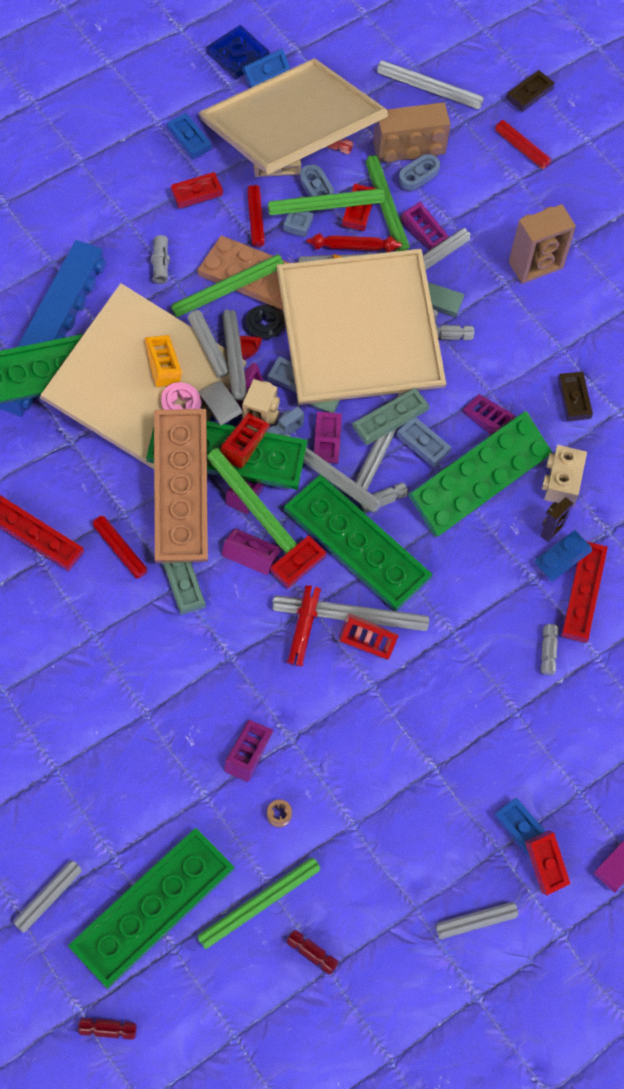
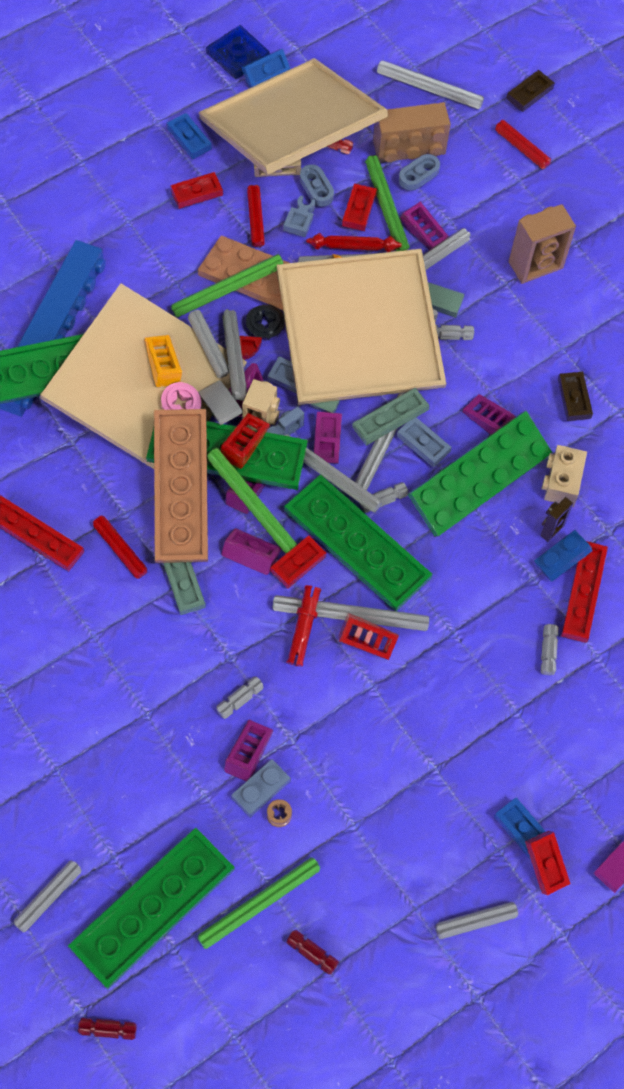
(160, 259): light grey pin -> none
(239, 697): none -> light grey axle
(260, 788): none -> sand blue plate
(326, 201): bright green axle -> none

